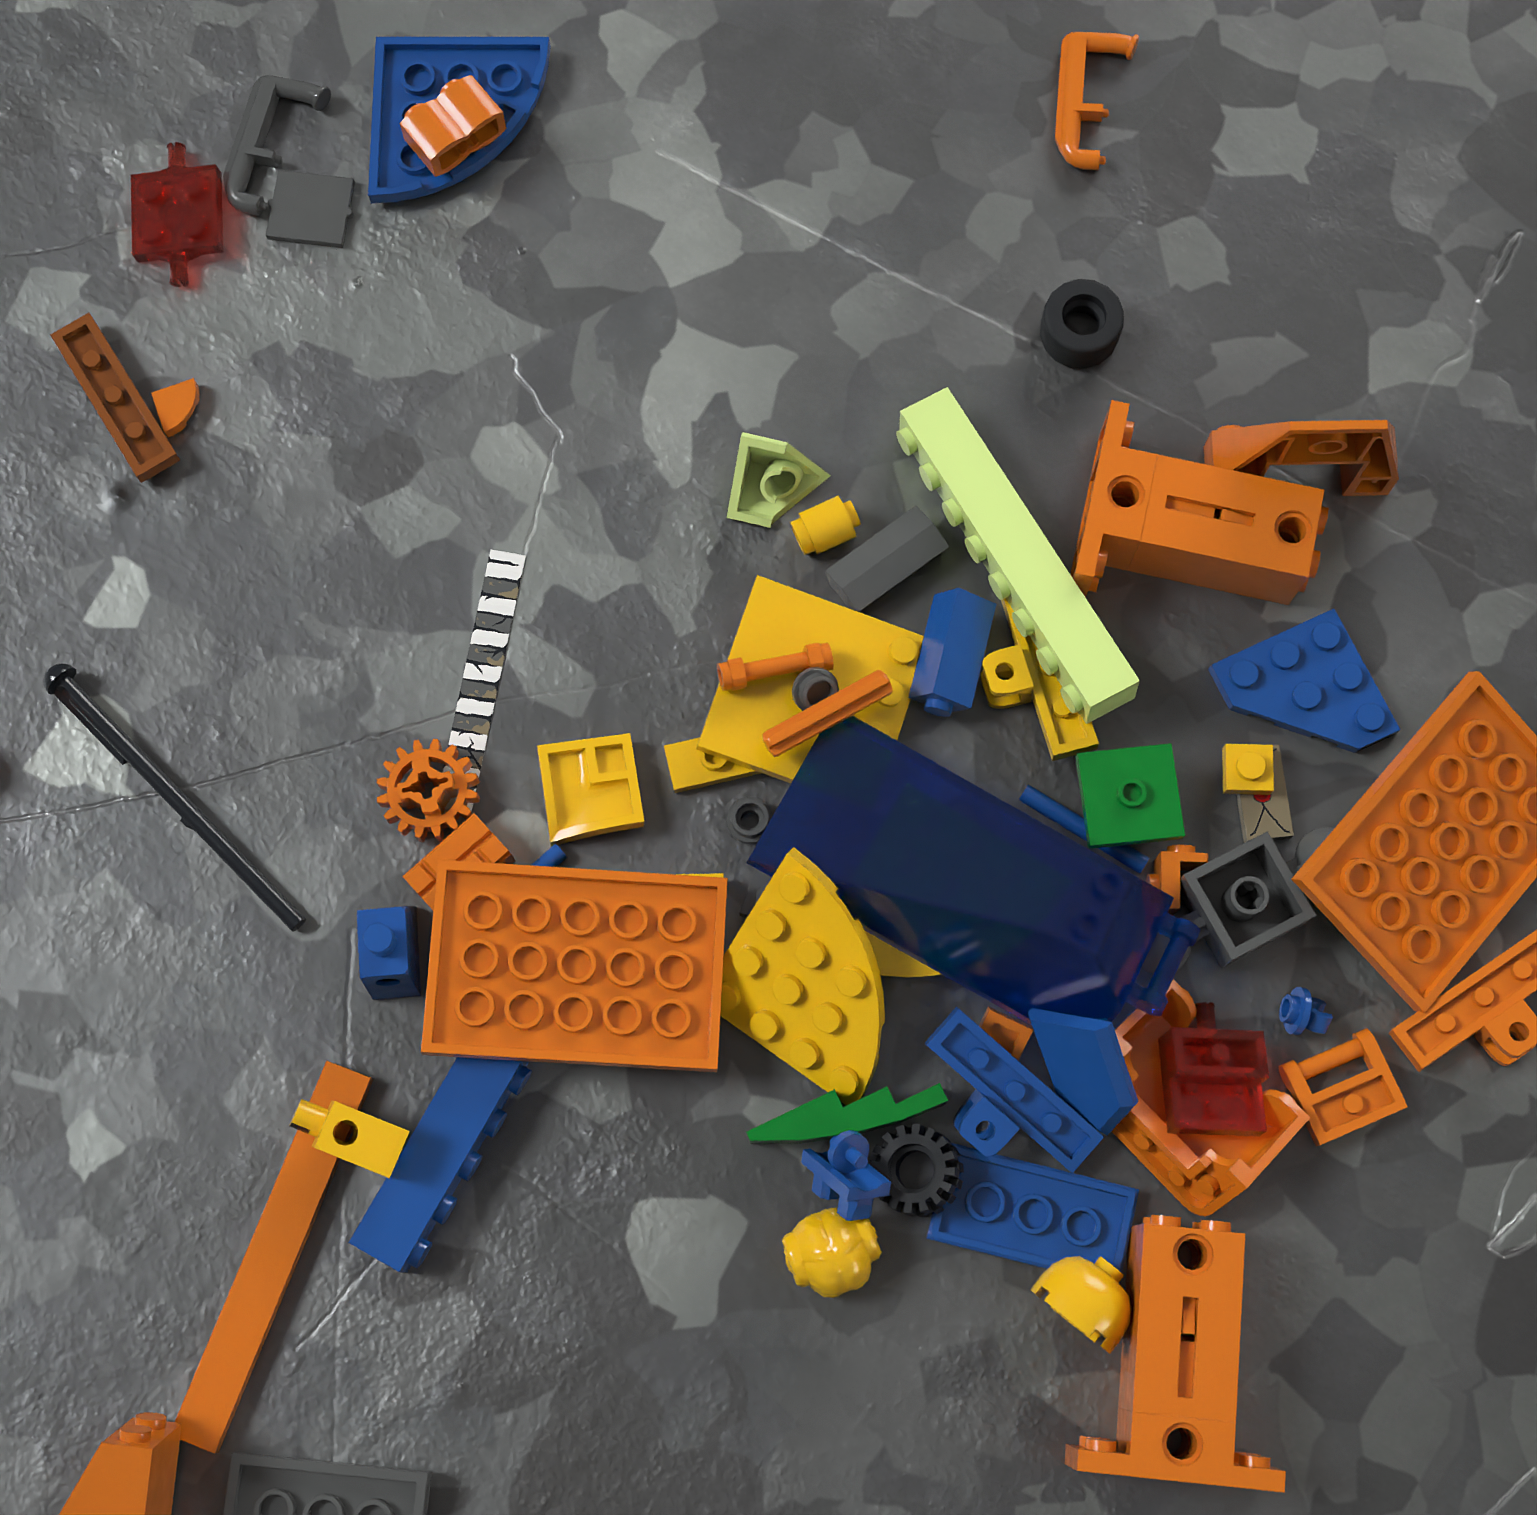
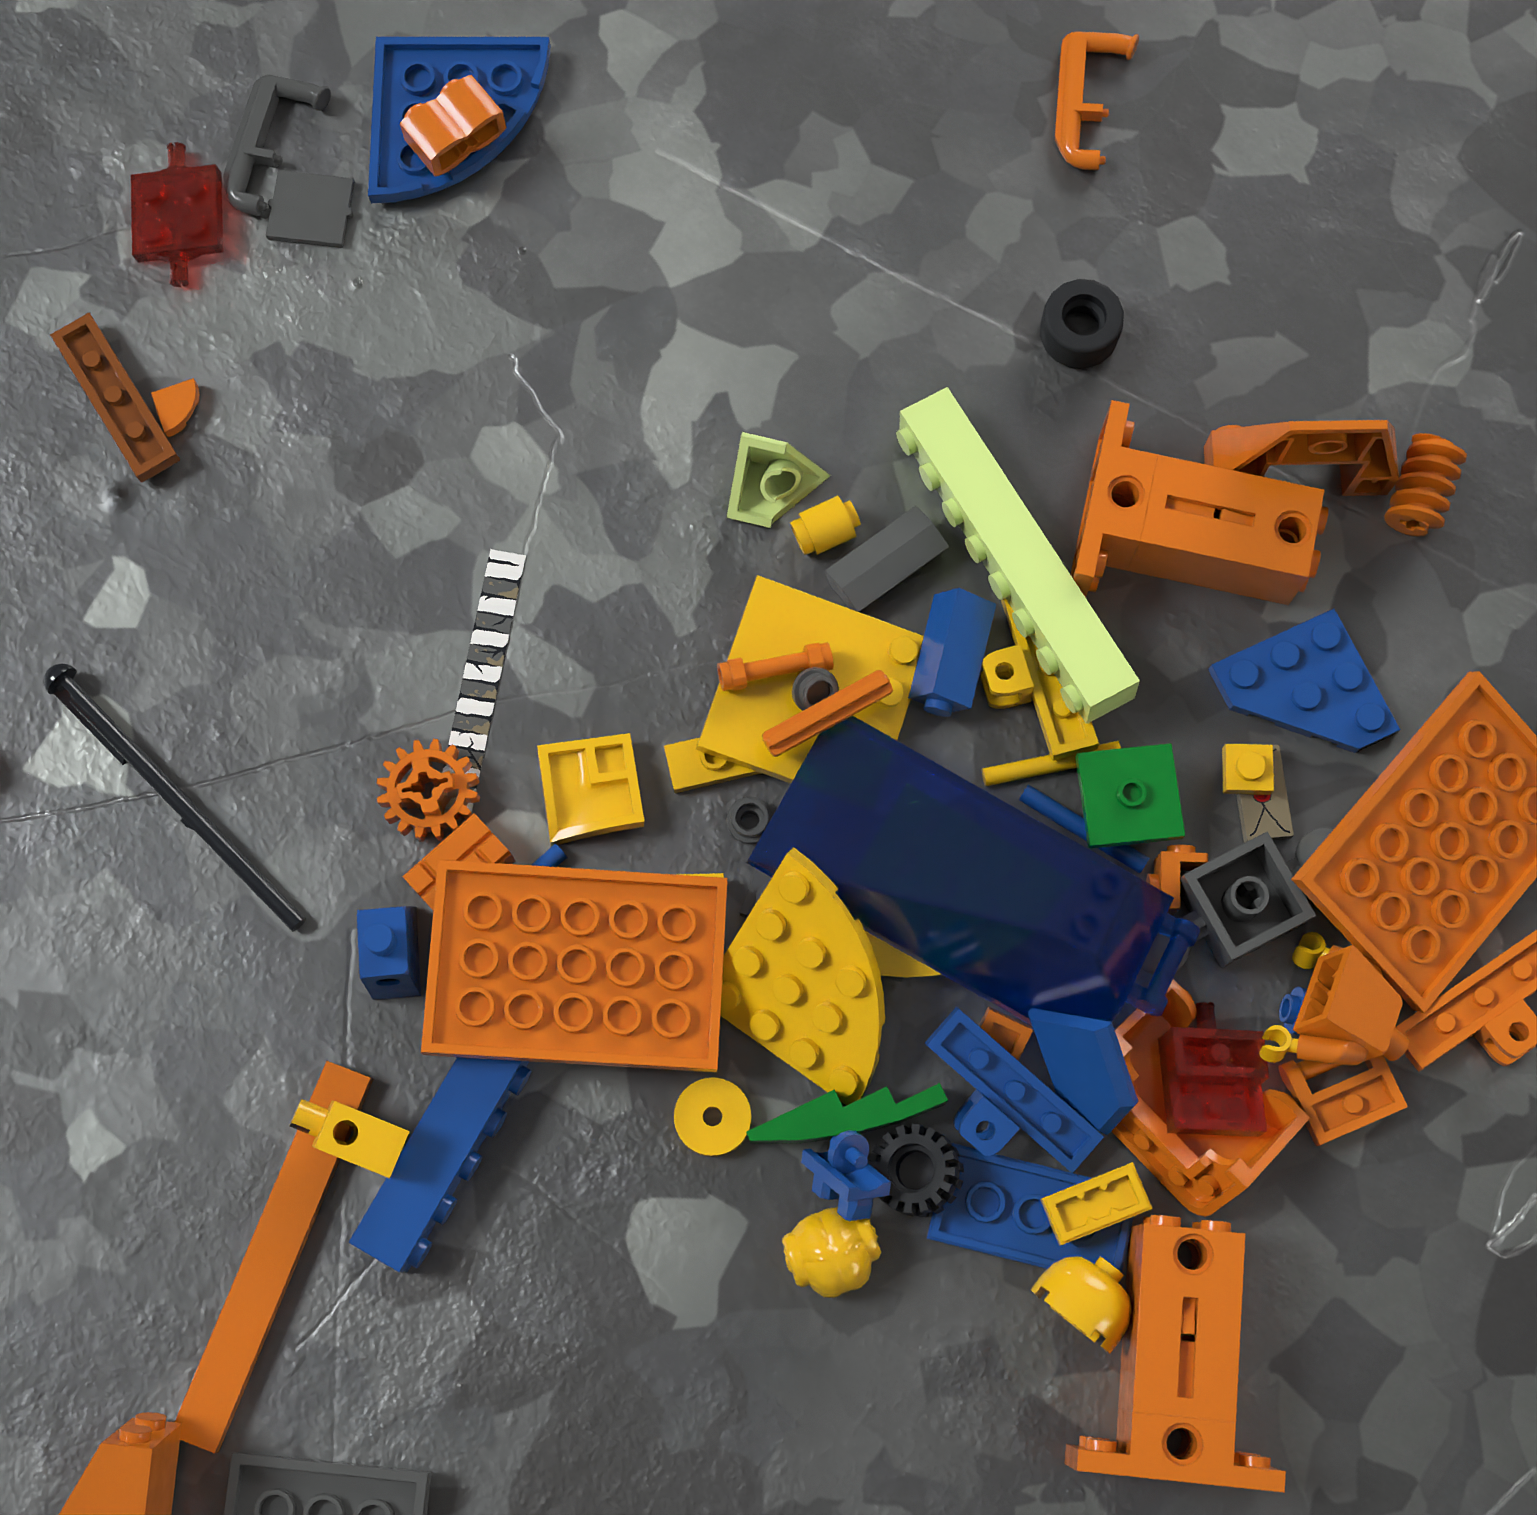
(690, 1112): none -> yellow piece
(1033, 767): none -> yellow bar
(1096, 1204): none -> yellow plate
(1345, 1011): none -> orange torso
(1424, 485): none -> orange piece

